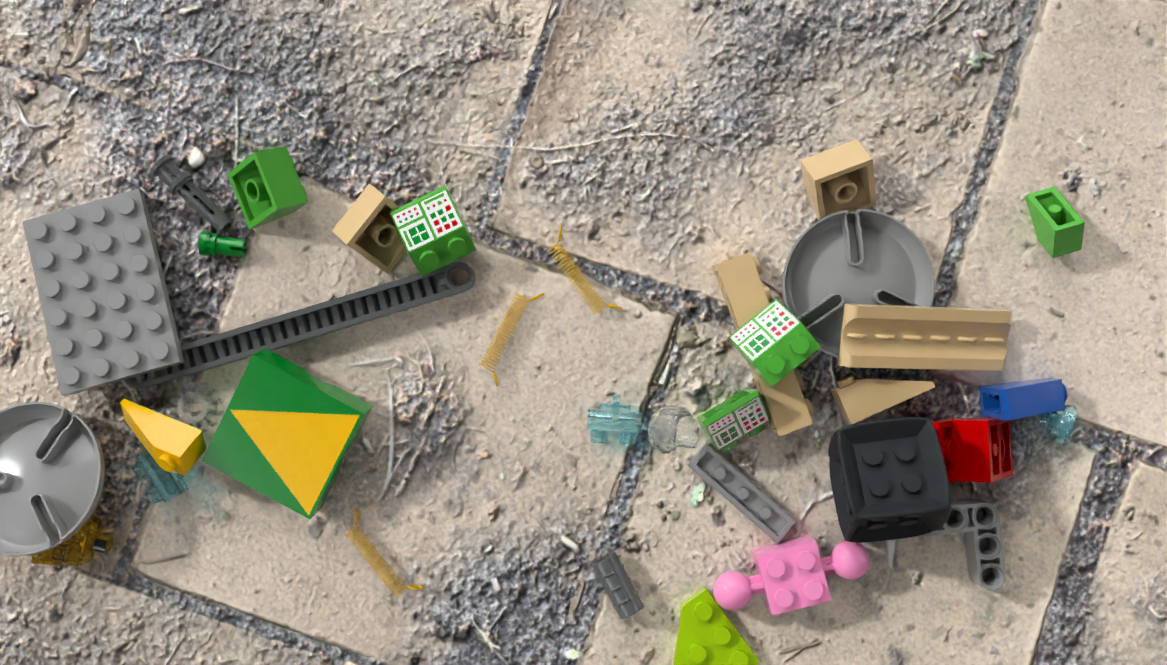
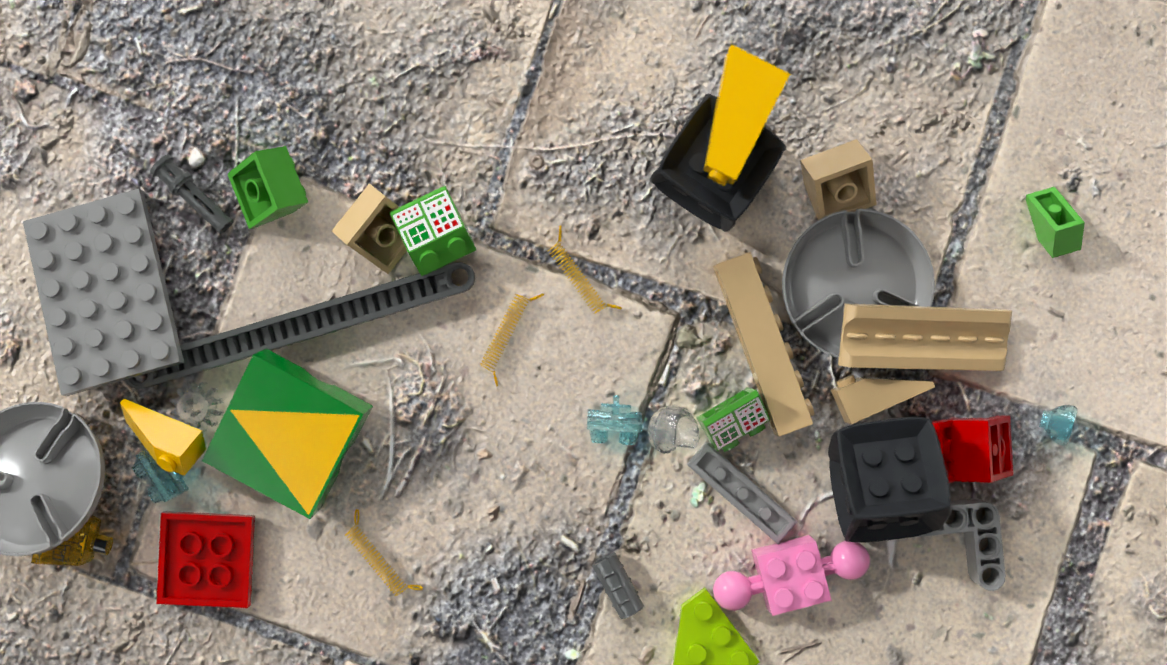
(205, 559): none -> red plate
(213, 244): green pin -> none
(687, 184): none -> black piece
(742, 108): none -> yellow slope
(774, 343): bright green slope -> none
(1022, 398): blue slope -> none

